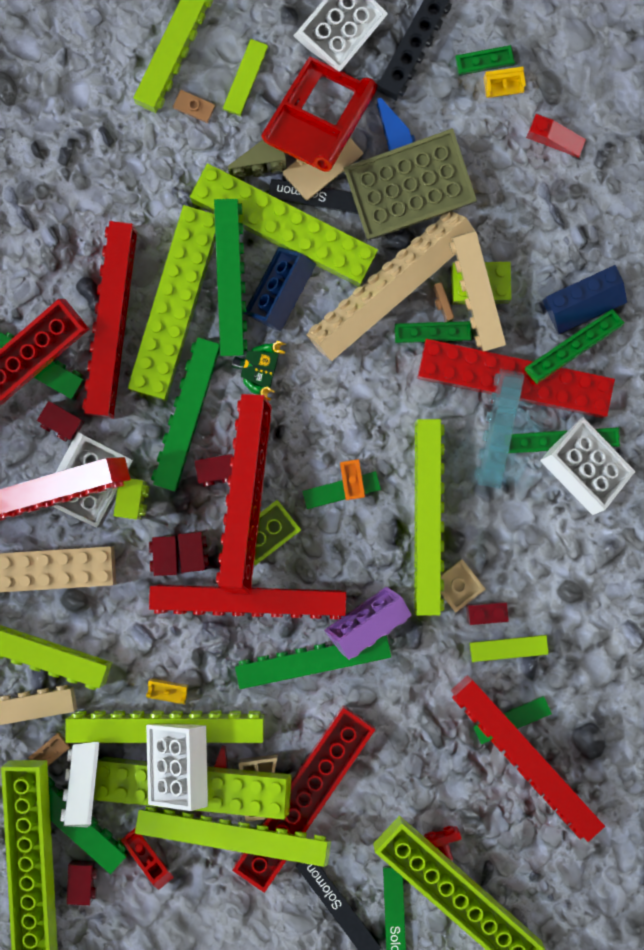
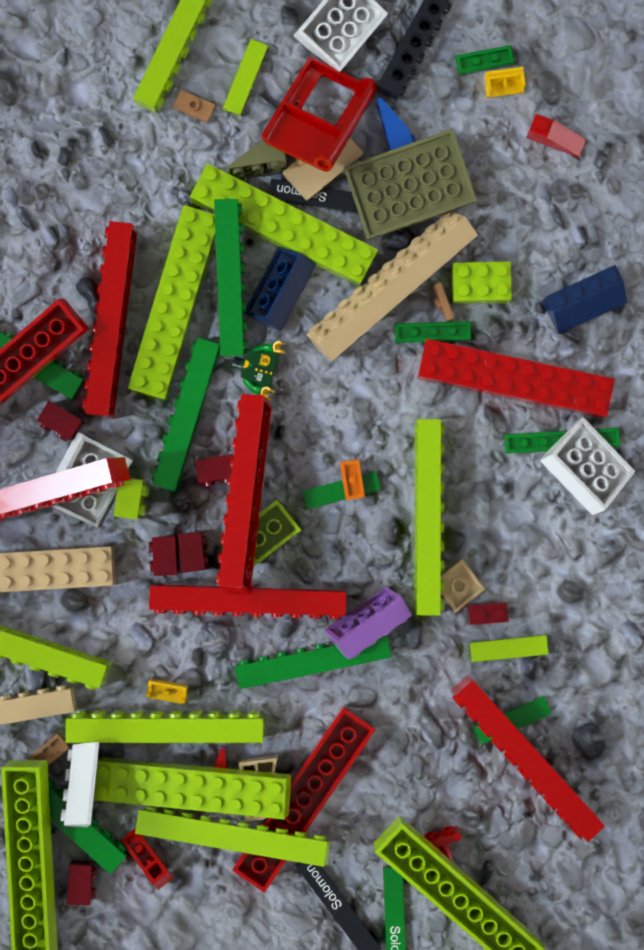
(177, 766): white slope -> none
(478, 291): tan brick -> none
(500, 428): clear light blue brick -> none
(574, 346): green tile -> none

